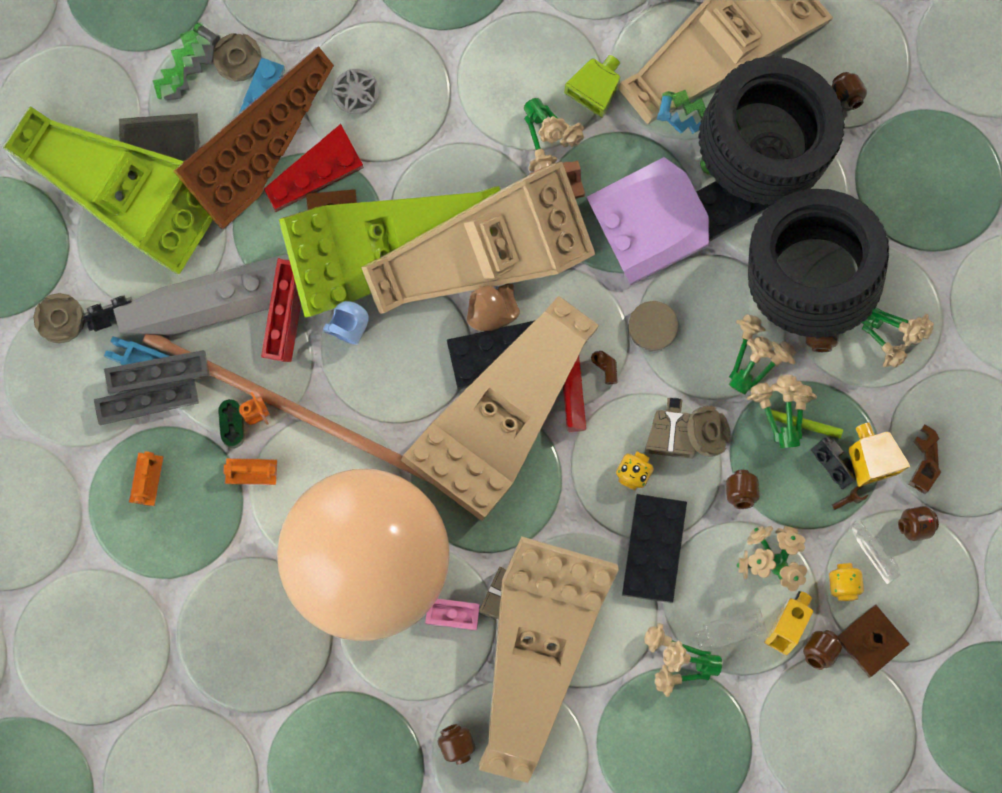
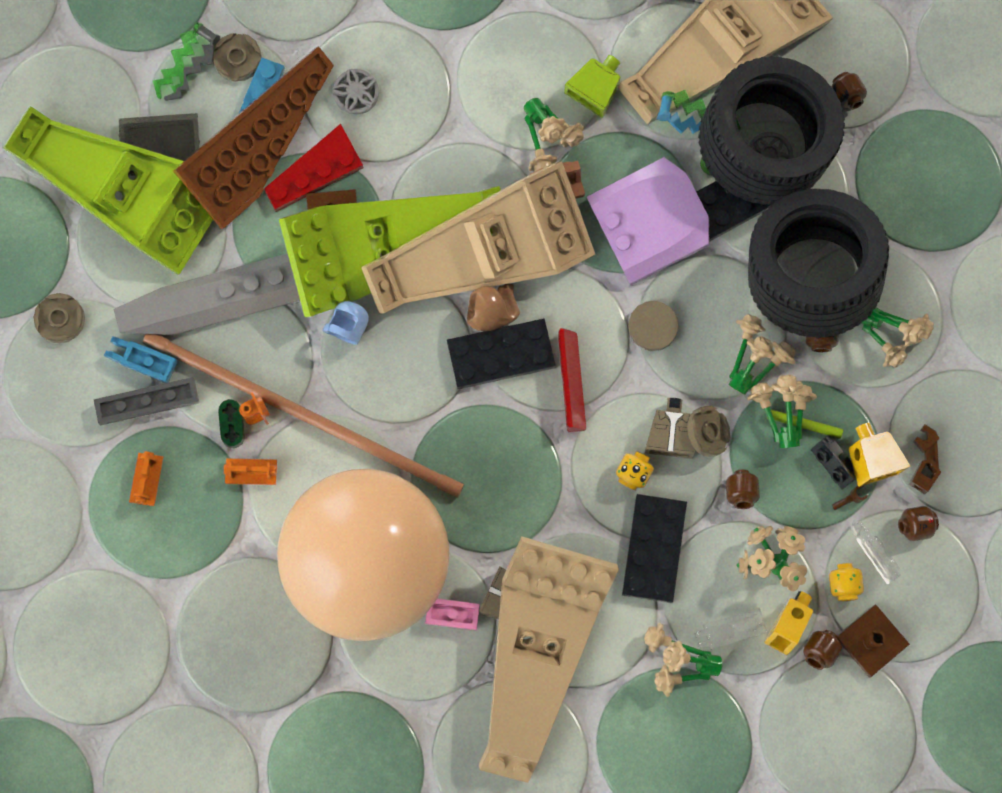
(100, 315): black hinge -> none
(156, 372): dark grey plate -> none
(282, 315): red slope -> none
(456, 744): reddish brown head -> none
(472, 450): tan wing -> none
(607, 364): reddish brown arm -> none

